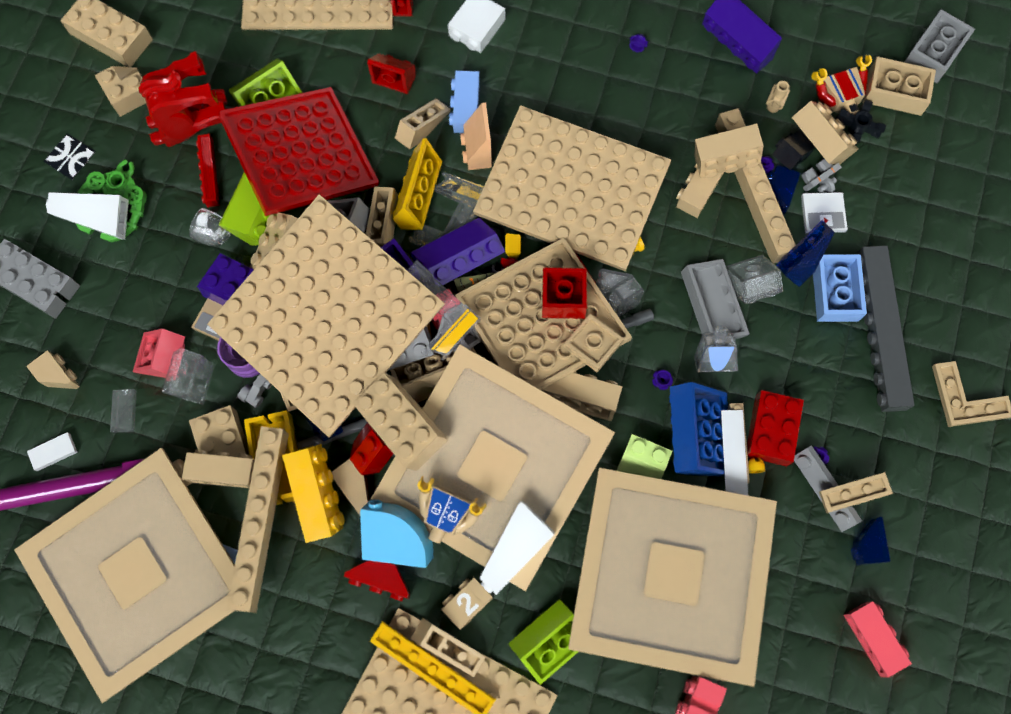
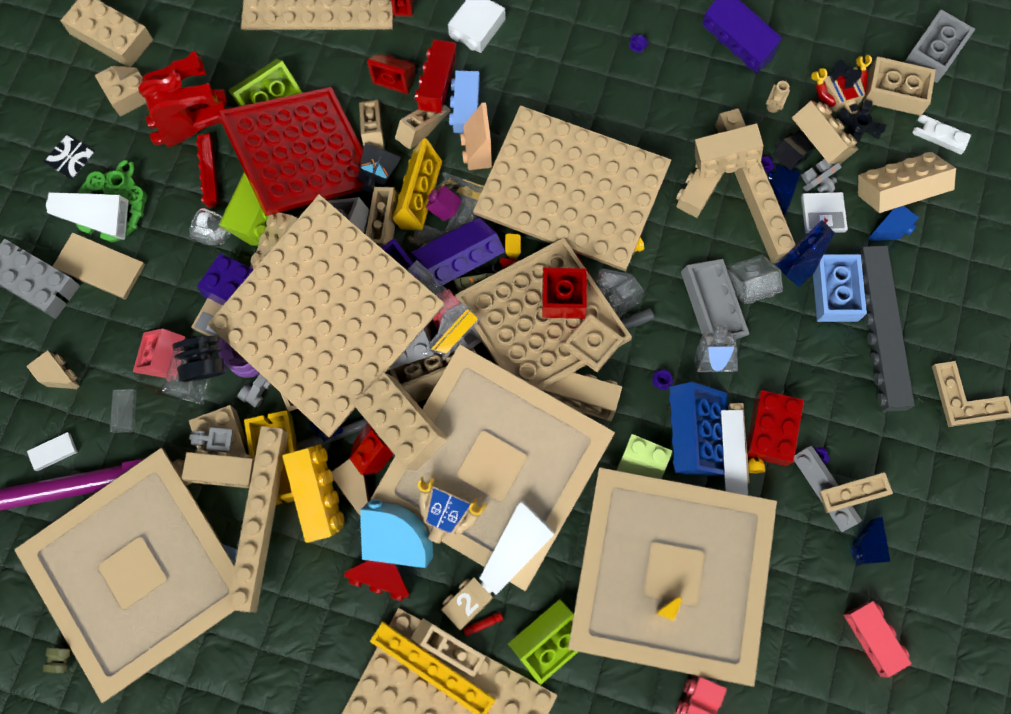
(56, 654): none -> olive wheel
(99, 266): none -> tan tile
(199, 358): none -> black wheel
(218, 439): none -> light grey plate
(371, 124): none -> tan slope
(376, 167): none -> black torso
(436, 76): none -> red brick
(443, 203): none -> magenta brick
(482, 624): none -> red wheel
(670, 610): none -> yellow slope
(851, 75): none -> black piece
(895, 225): none -> blue slope
(906, 182): none -> tan brick
(942, 134): none -> white hinge

